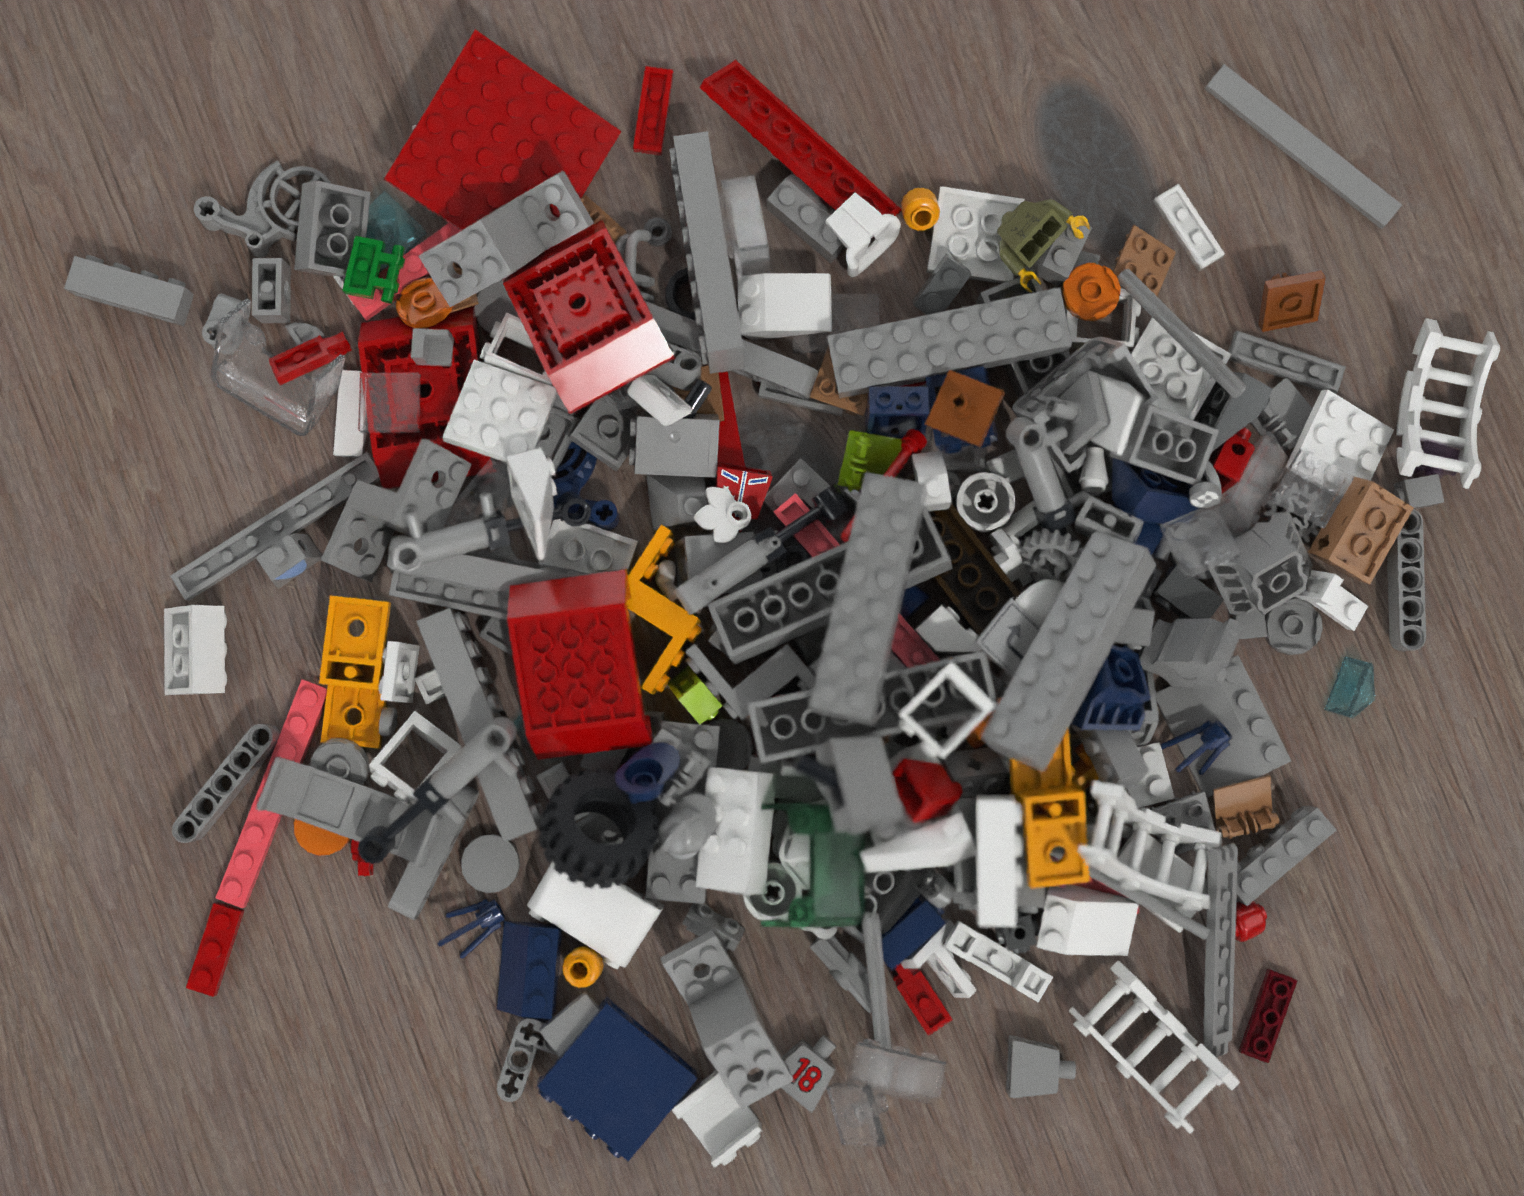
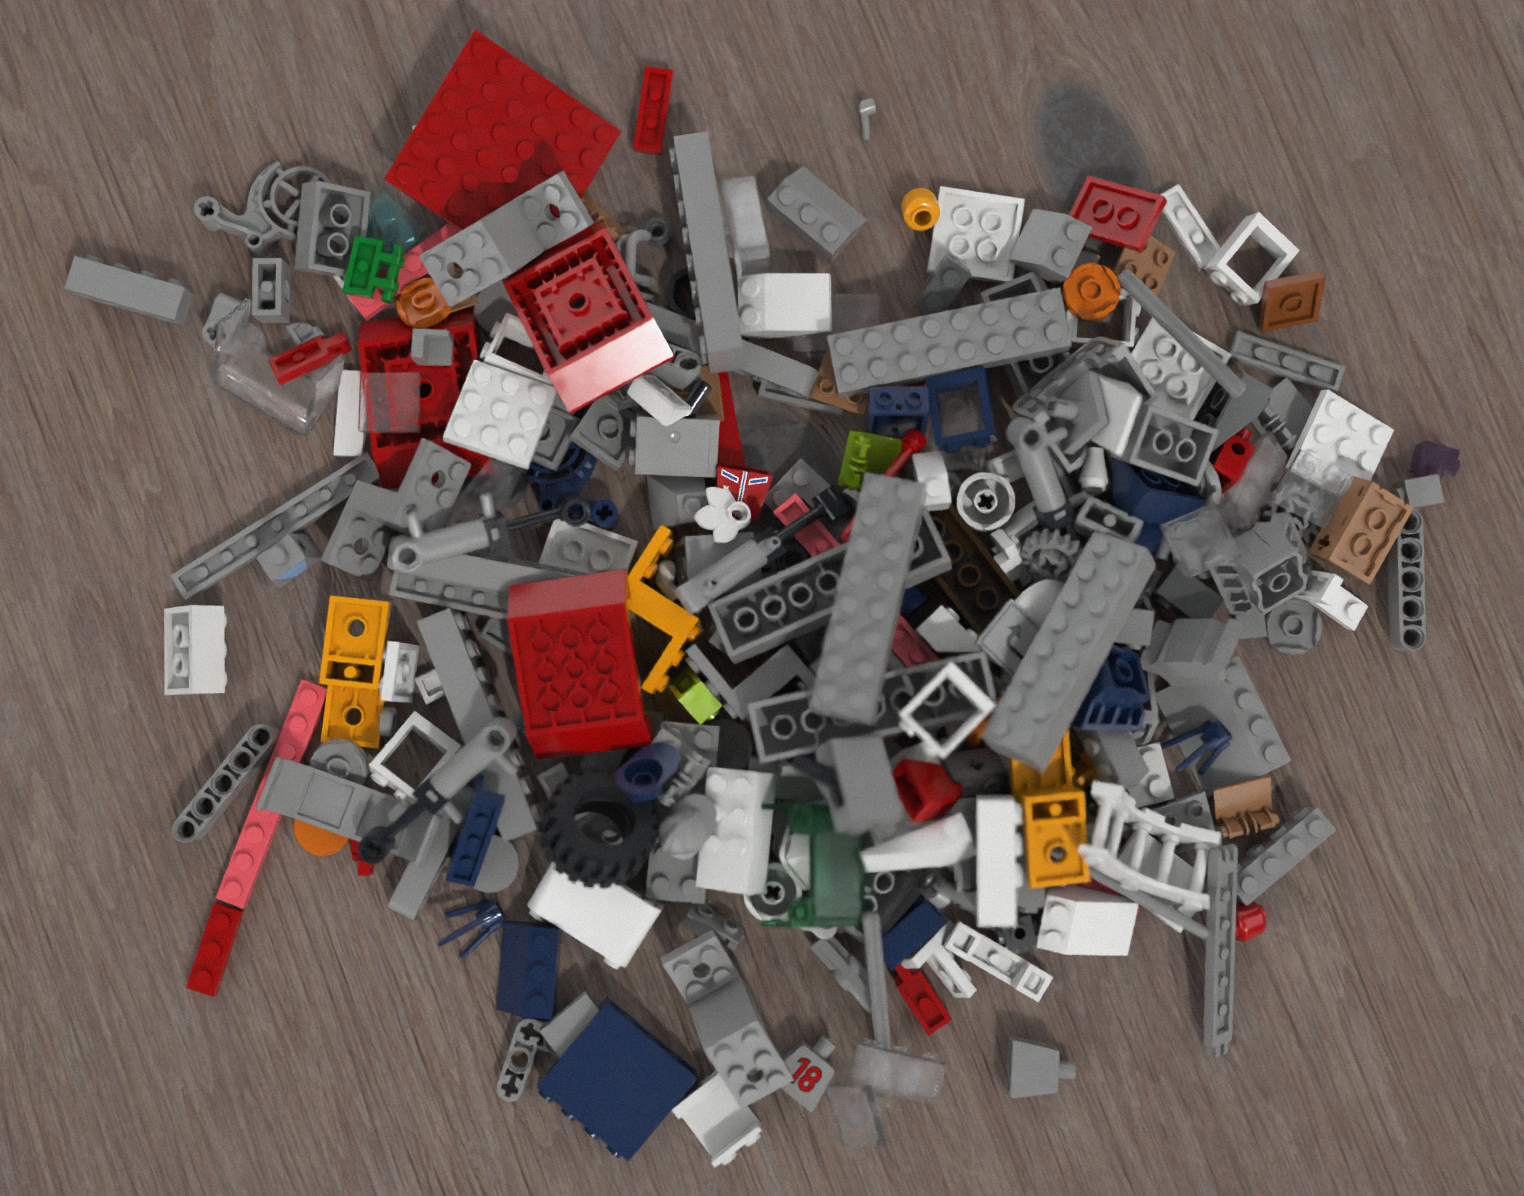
(474, 834): none -> dark blue panel
(533, 494): white slope -> none
(576, 972): light orange head -> none
(791, 139): red plate -> none
(855, 225): white piece -> none
(866, 108): none -> light grey hand
(965, 408): dark orange tile -> none
(1031, 231): olive torso -> none
(1118, 212): none -> red plate
(1167, 1024): white fence -> none
(1204, 495): light grey tile -> none
(1270, 239): none -> white window
(1272, 997): dark red tile -> none
(1303, 146): light grey tile -> none
(1352, 689): clear light blue slope -> none
(1413, 402): white fence -> none

